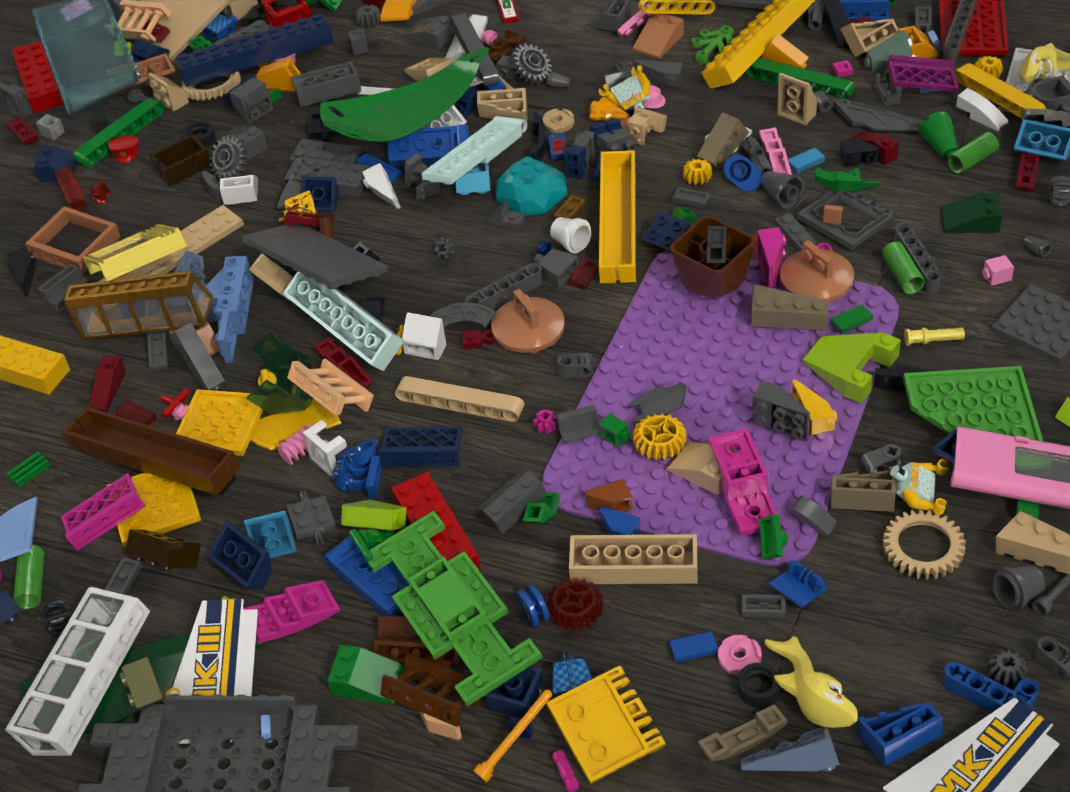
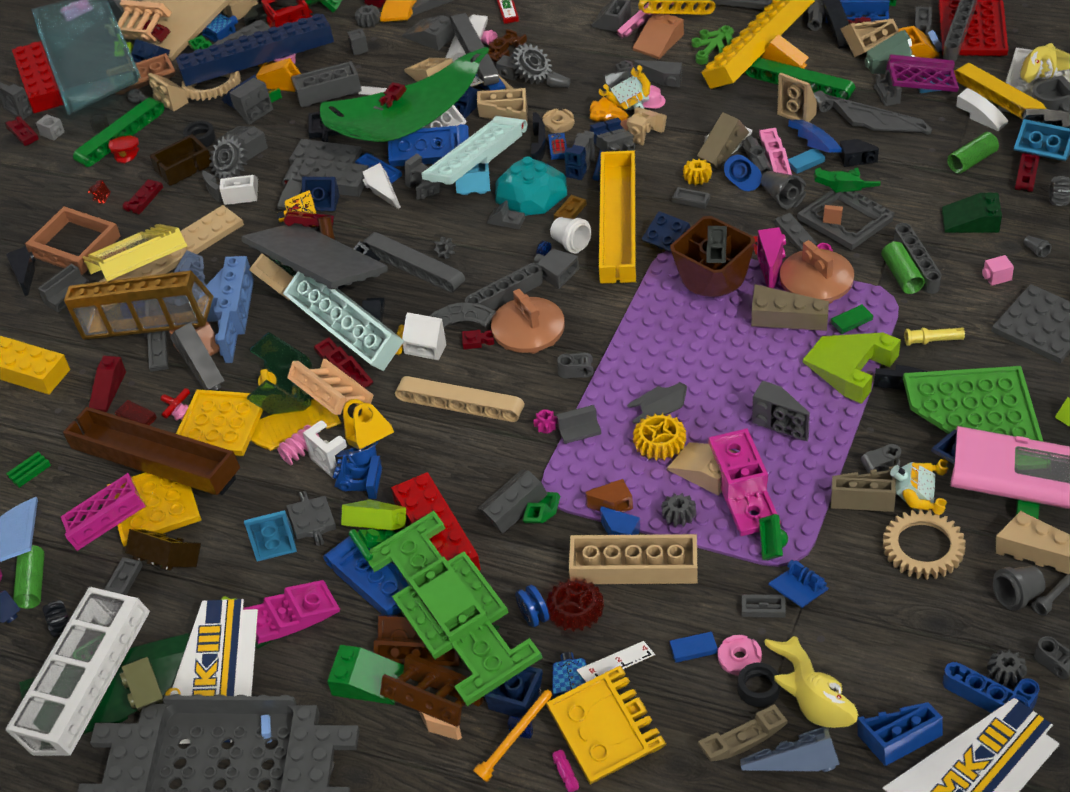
(50, 160): dark blue slope -> none
(70, 188): clear red slope -> none
(143, 196): none -> dark red plate
(241, 557): dark blue slope -> none
(366, 427): none -> yellow hose
(392, 93): none -> dark red plate
(414, 262): none -> dark grey beam
(420, 454): dark blue fence -> none
(583, 273): clear red tile -> none
(615, 430): green window -> none
(622, 658): none -> white sticker
(678, 509): none -> dark grey gear
(684, 214): green slope -> none
(812, 513): dark grey slope -> none
(816, 137): none -> blue slope
(821, 415): yellow slope -> none
(842, 68): dark pink plate -> none
(887, 145): dark red slope -> none
(939, 133): green cone -> none
(990, 65): yellow gear -> none

